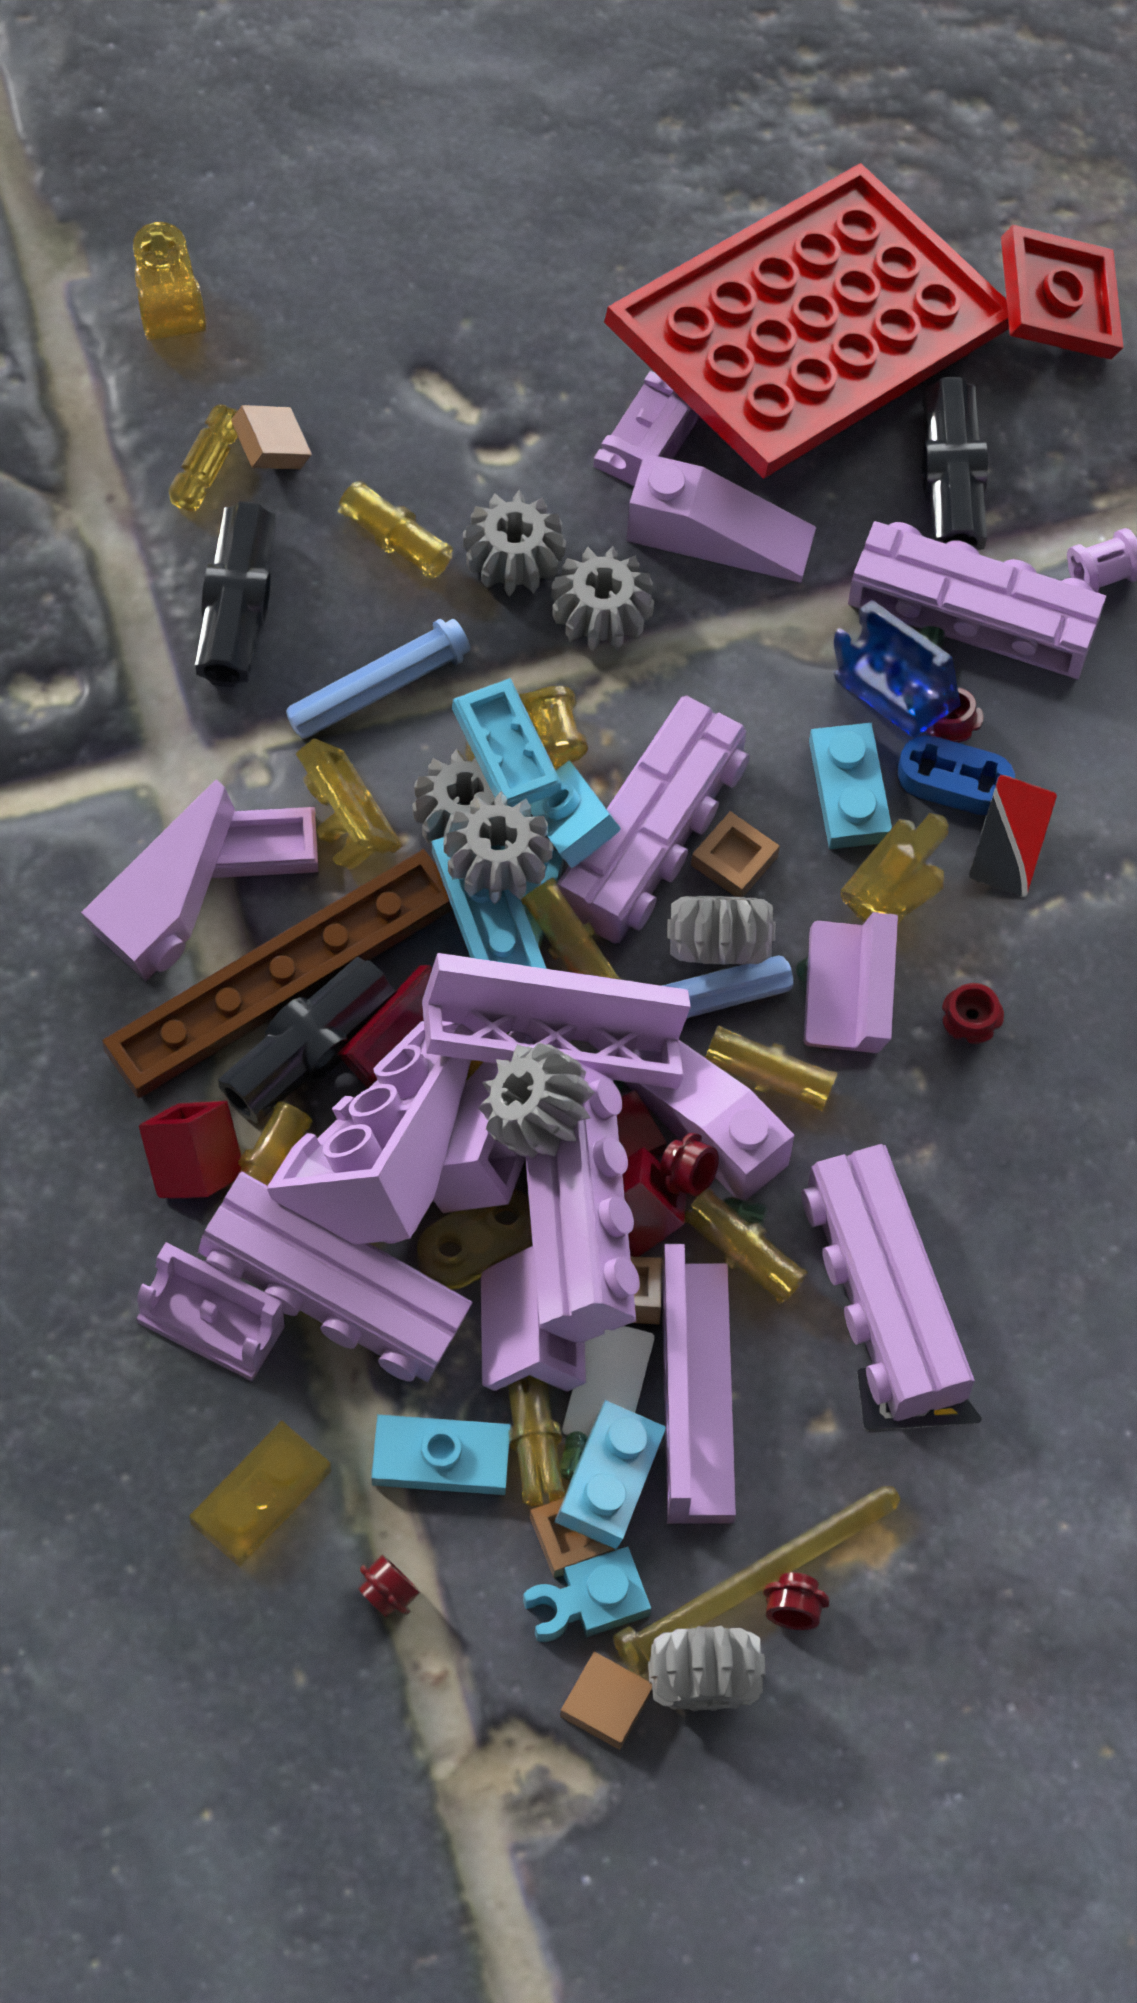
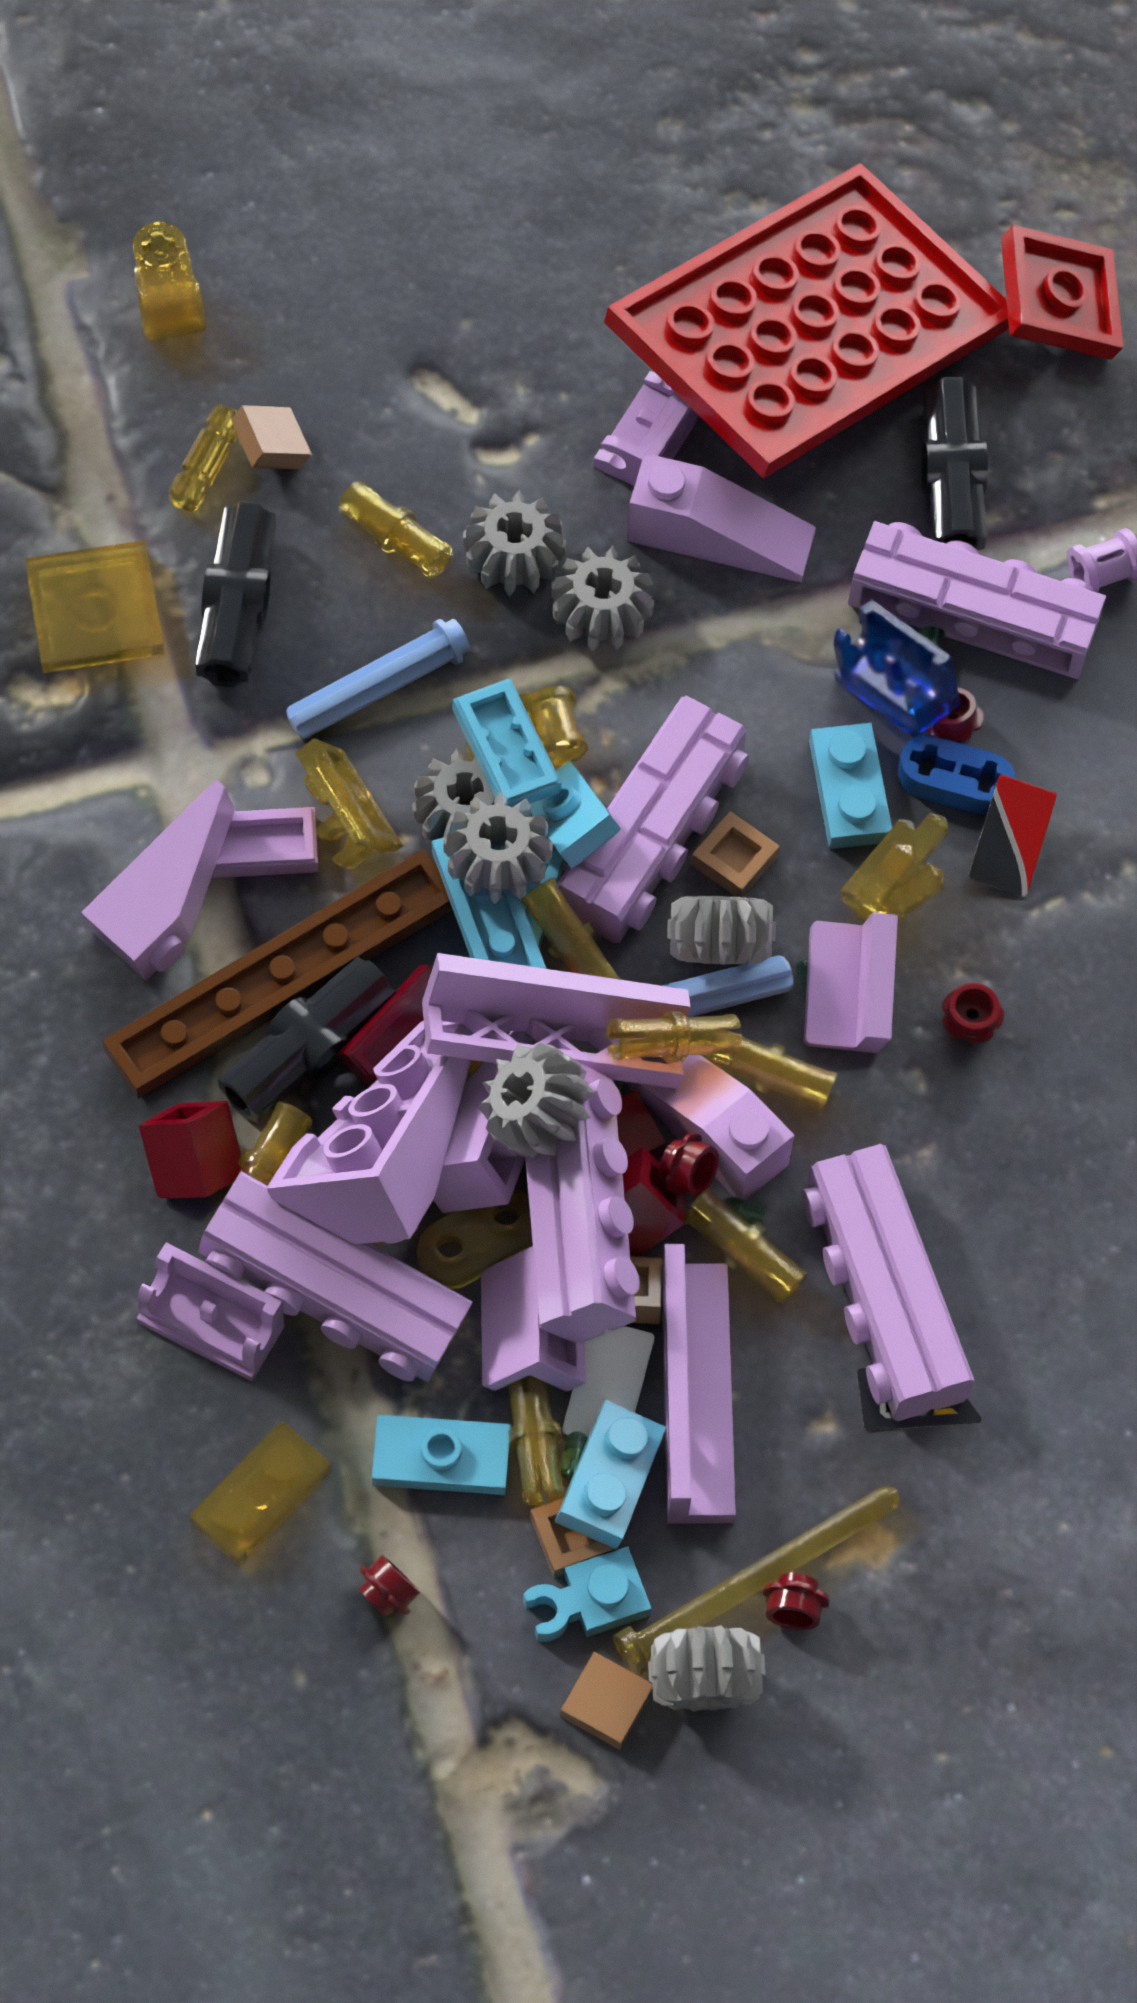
(94, 606): none -> clear yellow tile
(673, 1036): none -> clear yellow pin

